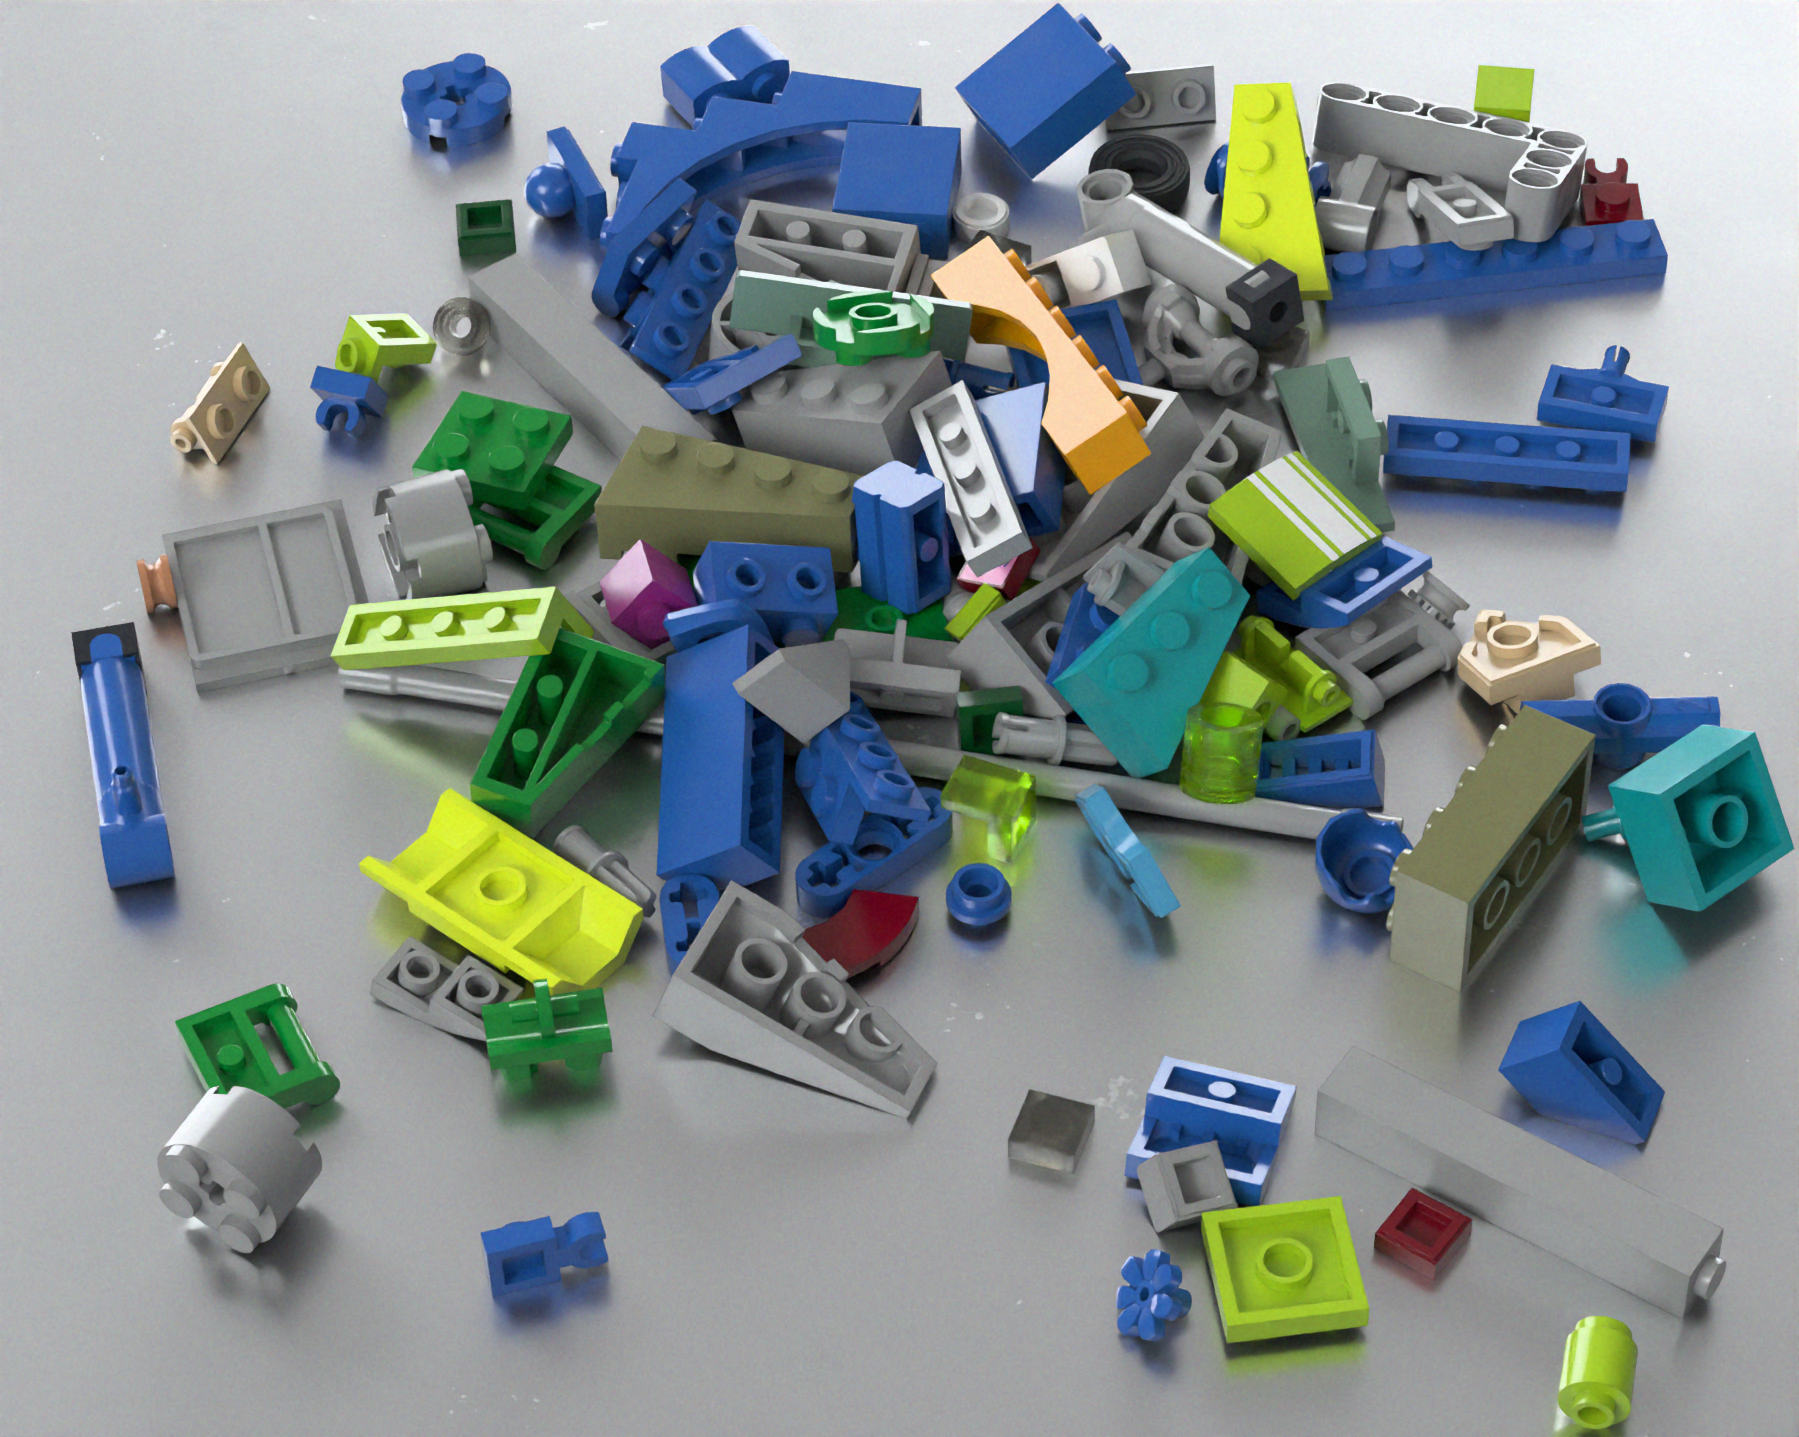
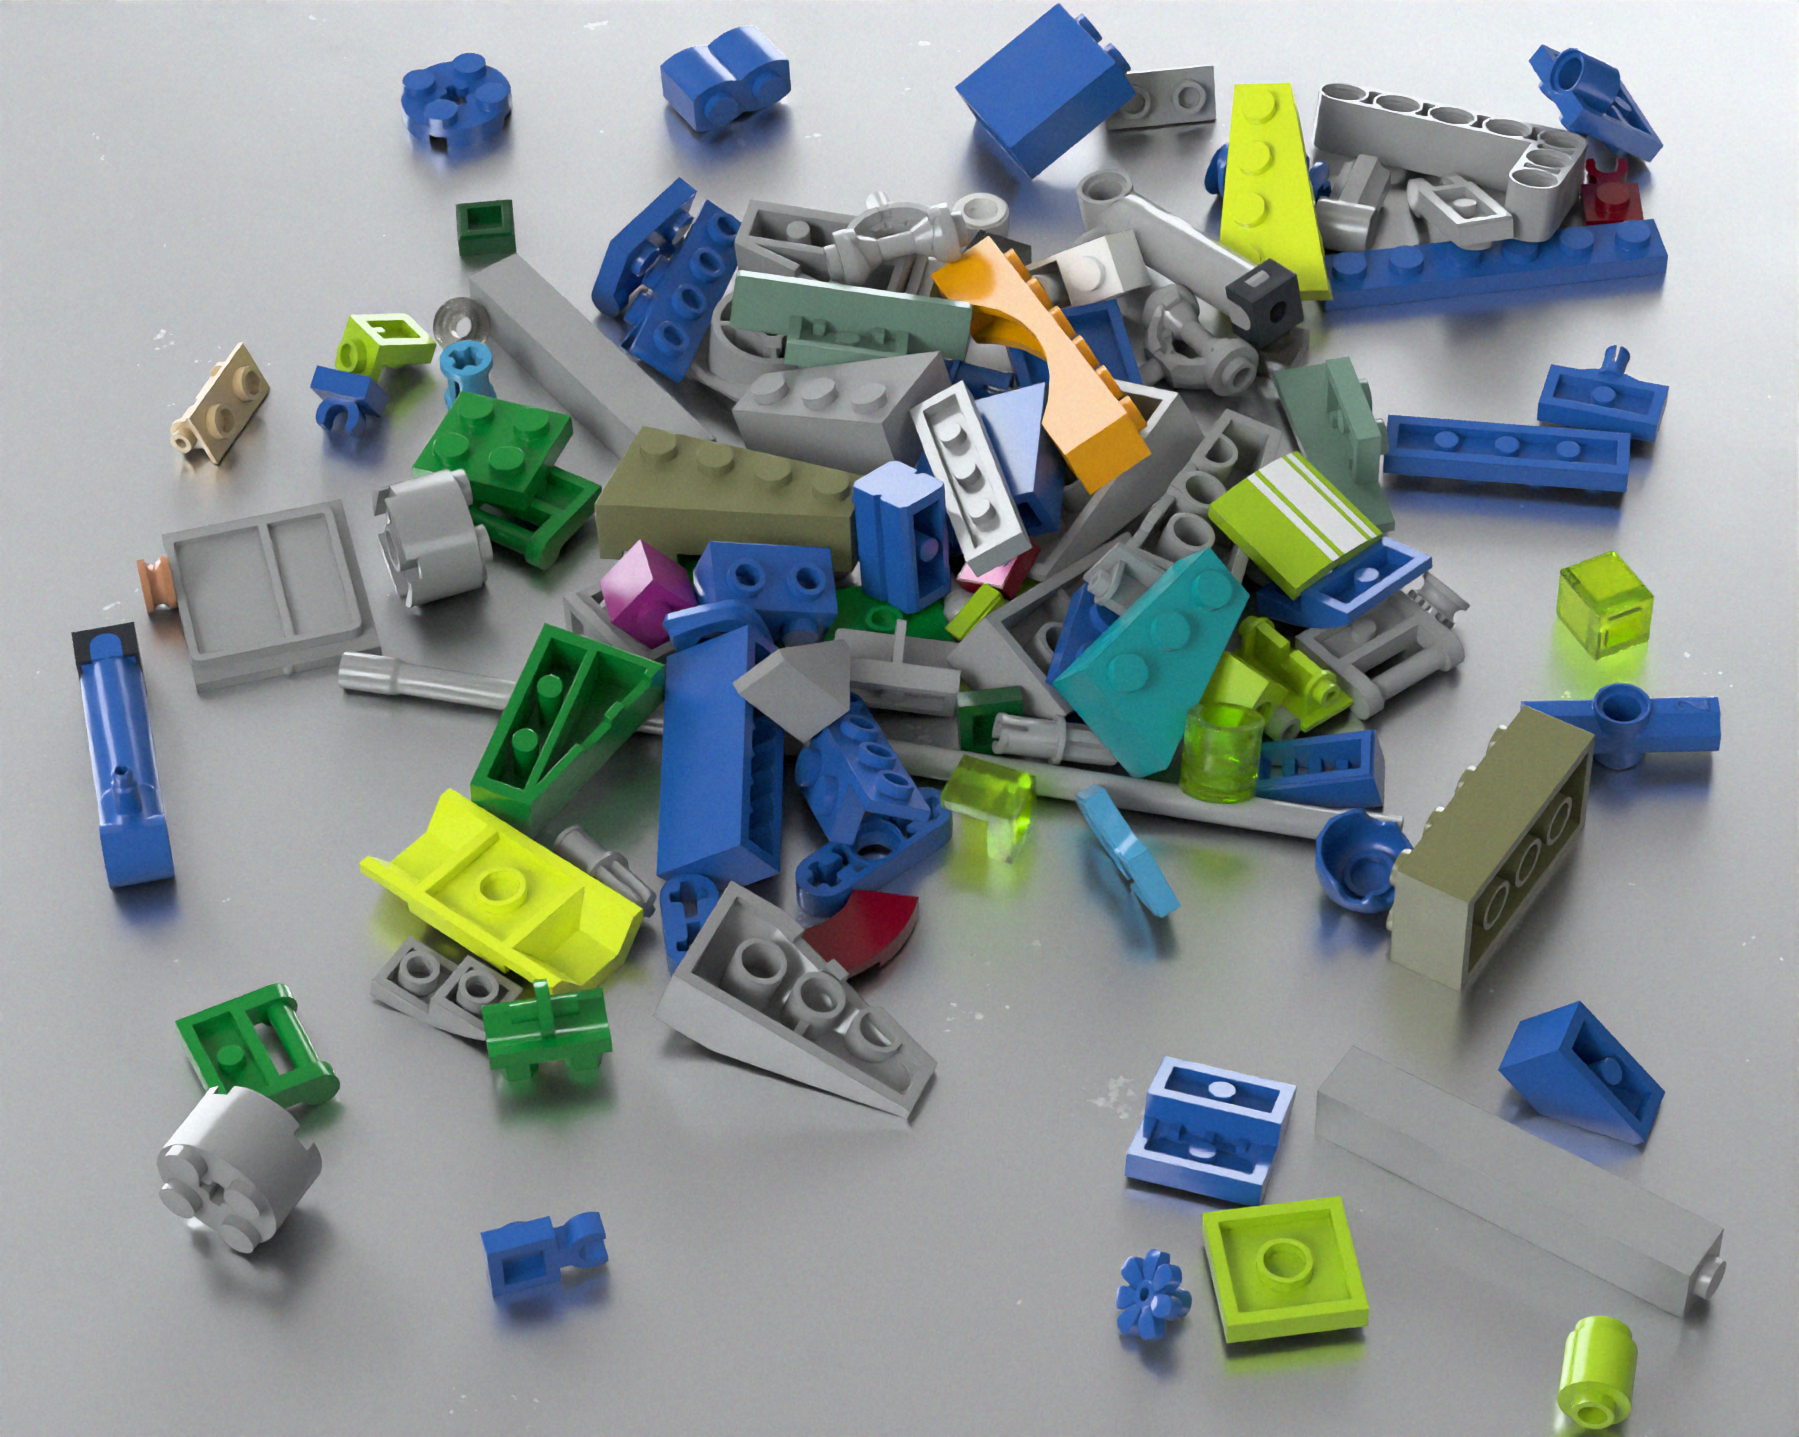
(455, 628): lime fence -> none
(460, 368): none -> dark azure bush
(567, 185): blue tile -> none
(718, 381): blue wing -> none
(751, 140): blue arch -> none
(873, 325): green plate -> none
(903, 178): blue brick -> none
(911, 229): none -> light grey piece
(978, 894): blue plate -> none
(1051, 1131): clear smoke plate -> none
(1149, 154): black tyre -> none
(1184, 1185): light grey slope -> none
(1423, 1233): dark red tile -> none
(1504, 91): lime brick -> none
(1525, 658): tan plate -> none
(1594, 101): none -> blue plate
(1604, 605): none -> clear neon green panel
(1697, 817): teal piece -> none

